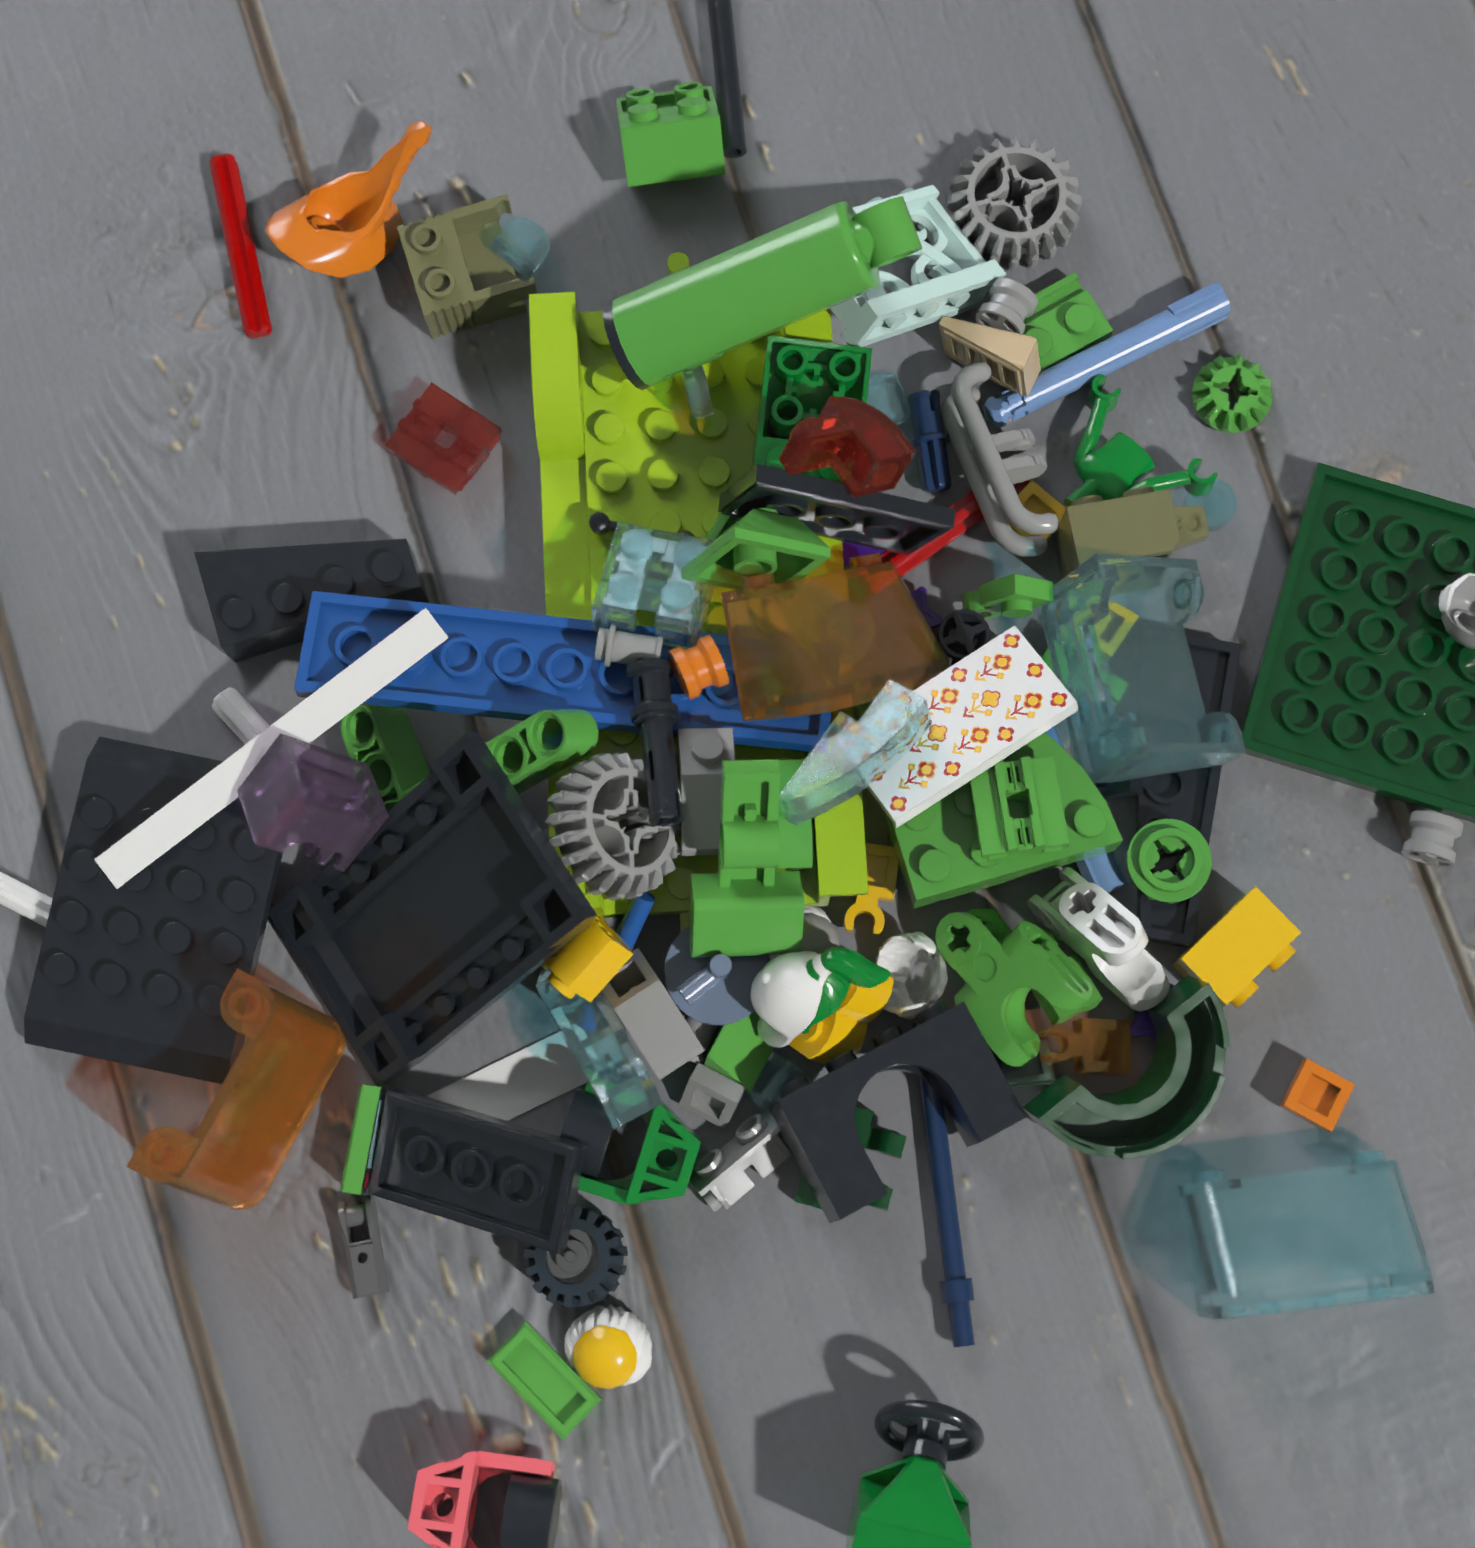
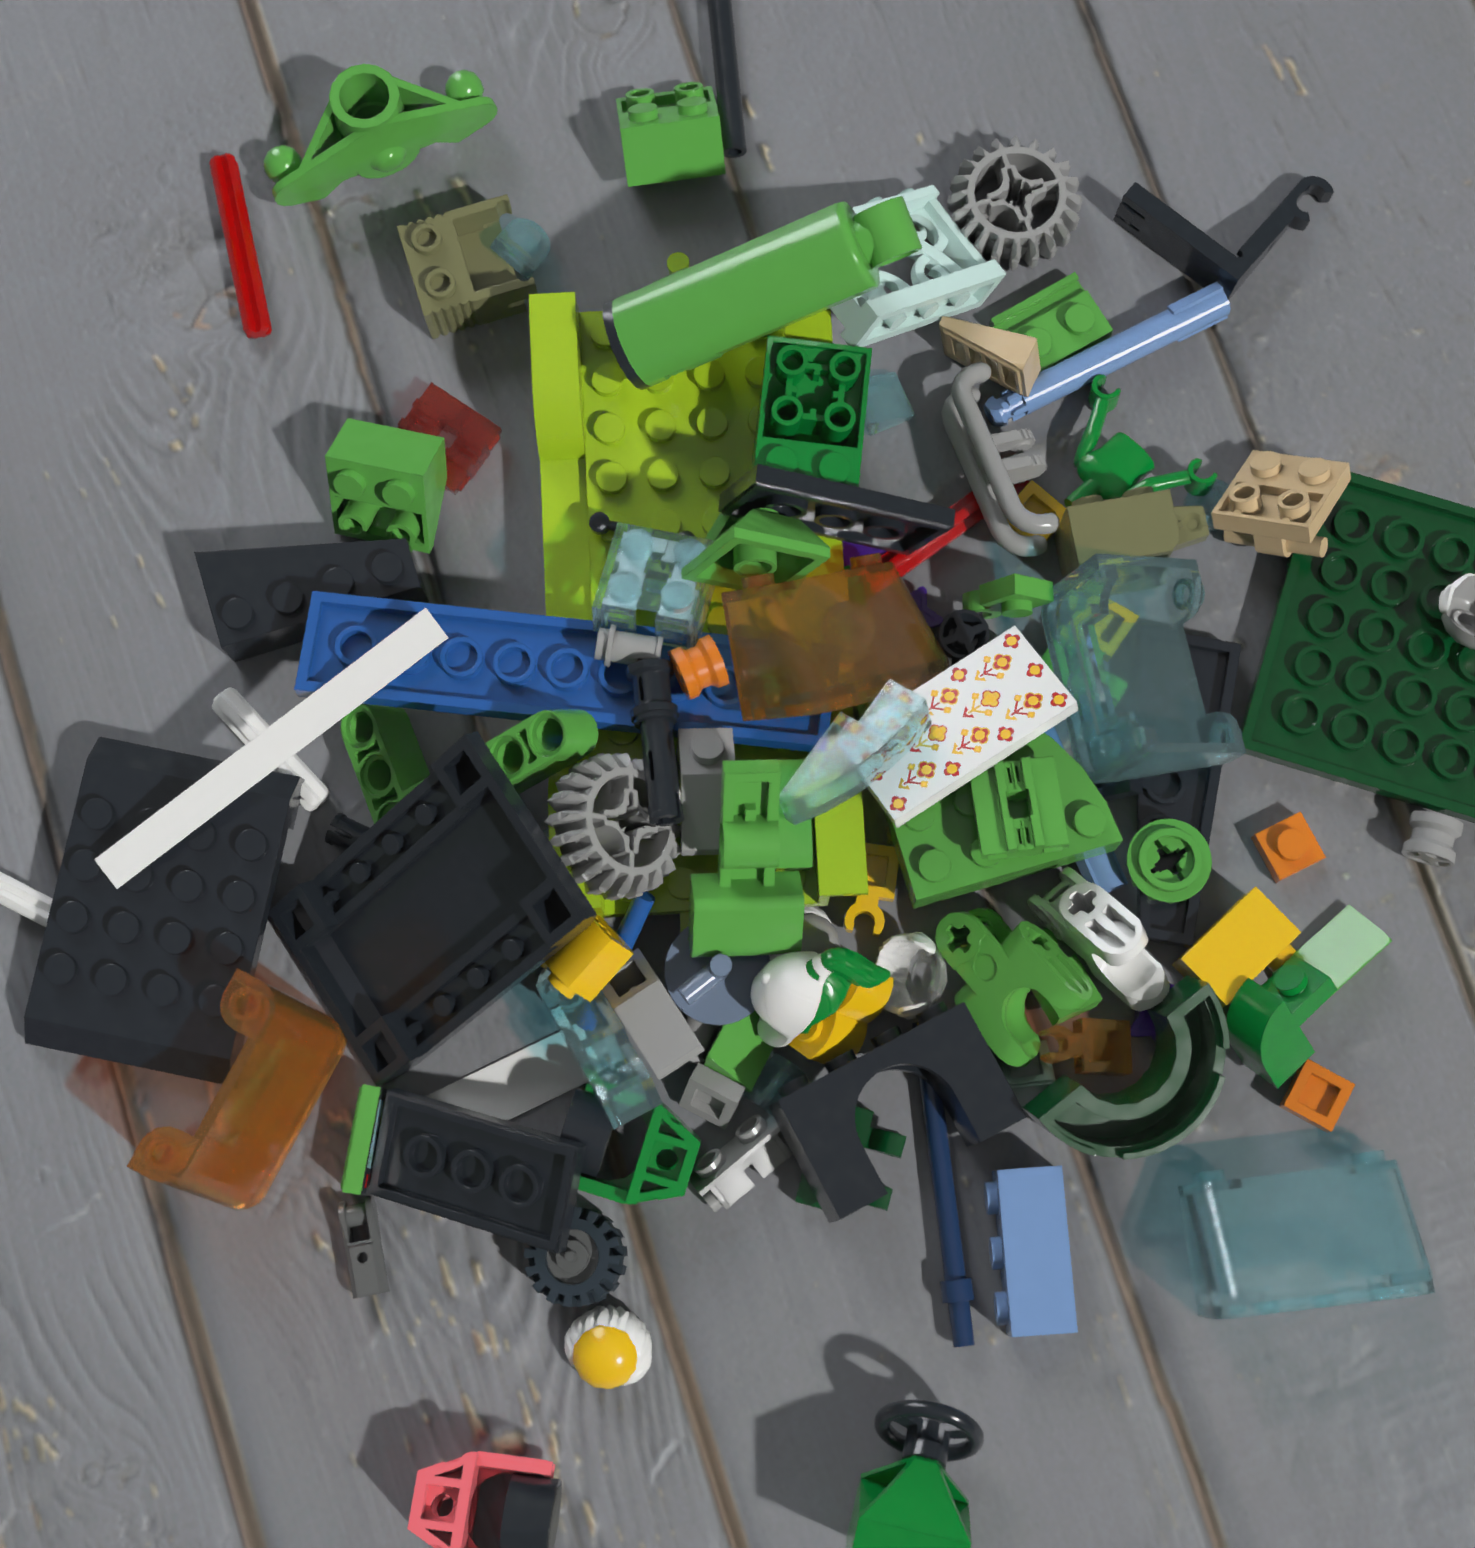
(312, 800): clear purple piece -> none
(350, 220): orange hat -> none
(357, 143): none -> bright green piece
(386, 483): none -> bright green slope
(544, 1380): bright green tile -> none
(697, 392): clear light blue tile -> none
(855, 441): clear red brick -> none
(930, 440): dark blue axle -> none
(1008, 306): light grey wheel -> none
(1031, 1251): none -> medium blue brick
(1197, 252): none -> black hinge
(1213, 404): bright green gear -> none
(1268, 1019): none -> green brick
(1281, 503): none -> tan plate
(1288, 847): none -> orange plate
(1344, 946): none -> slope

